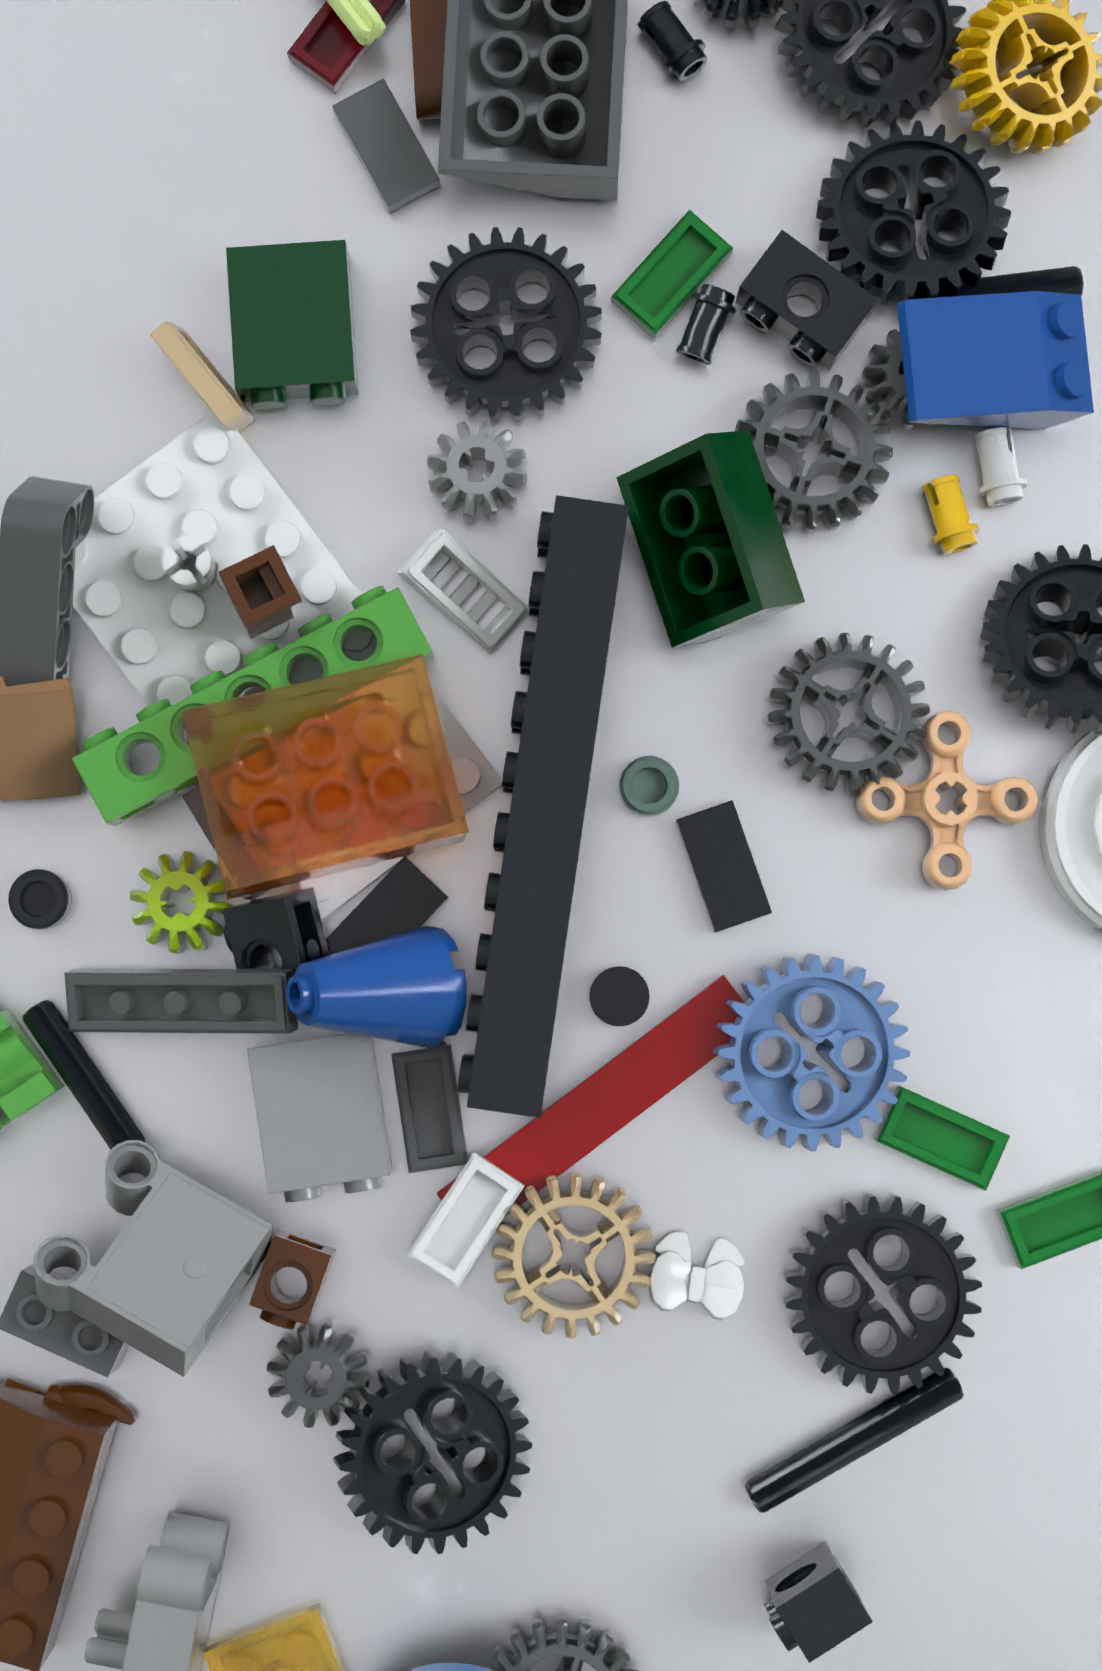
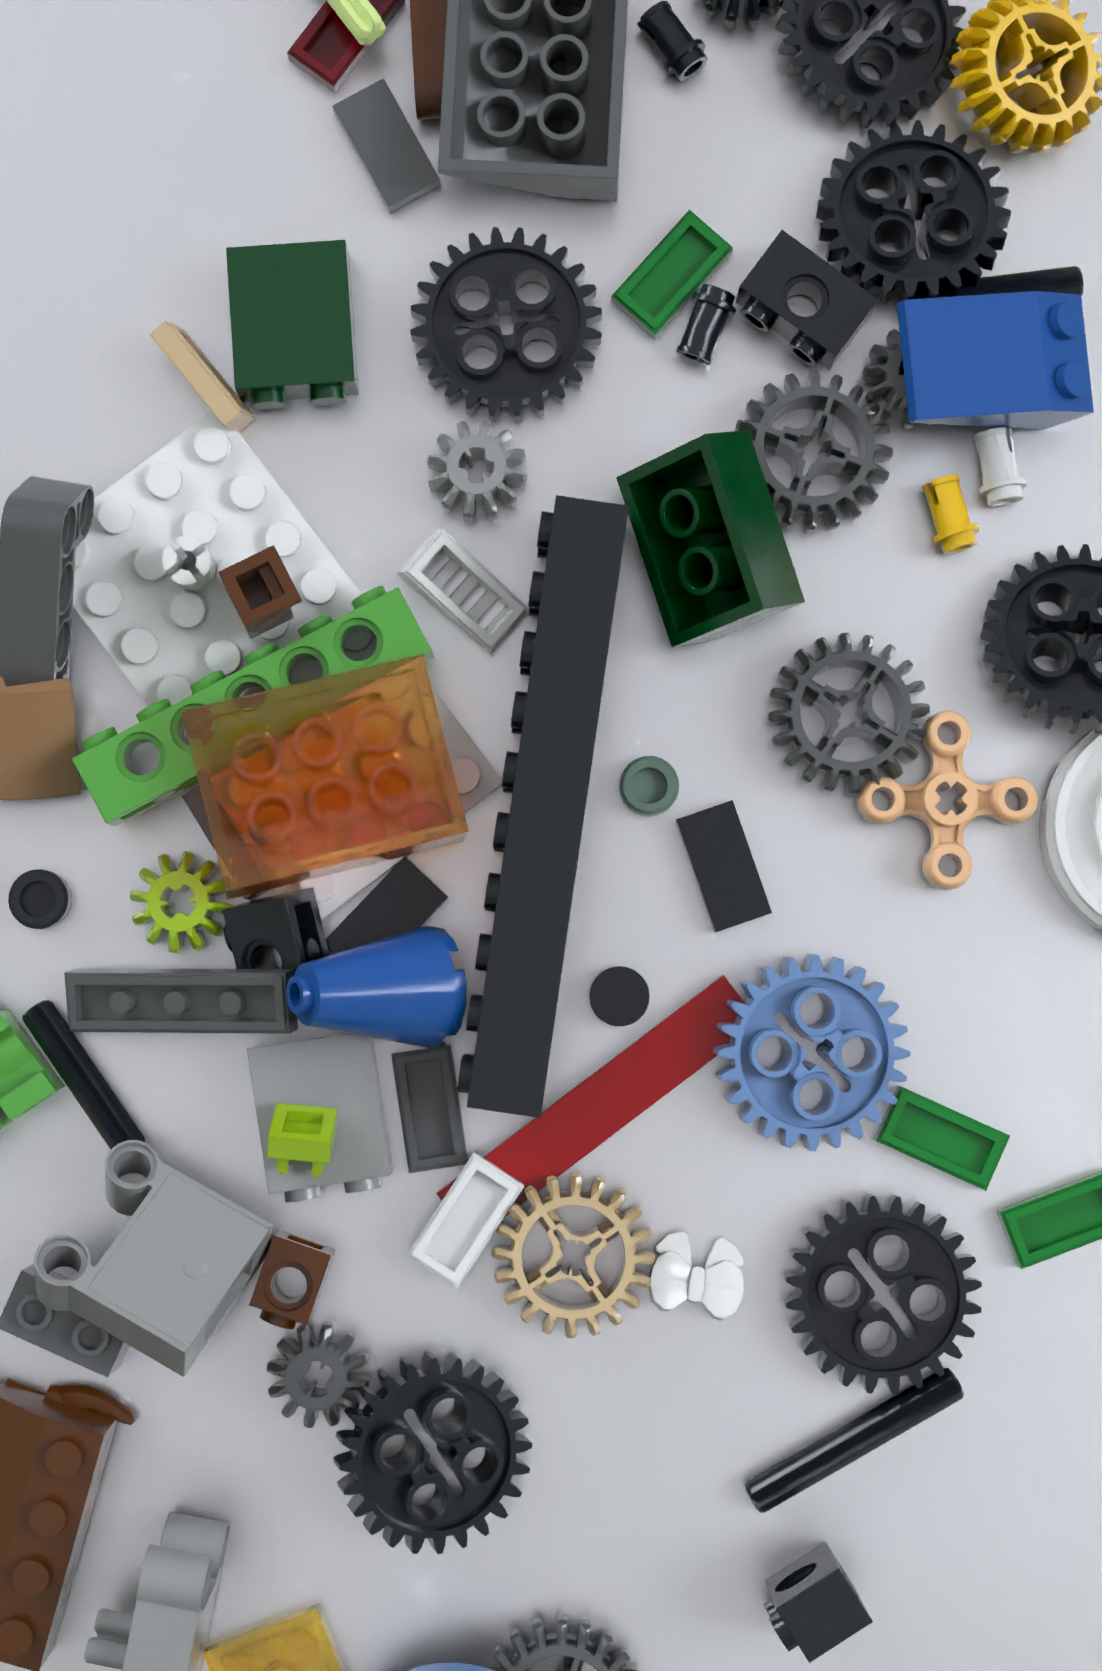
(302, 1135): none -> lime tile

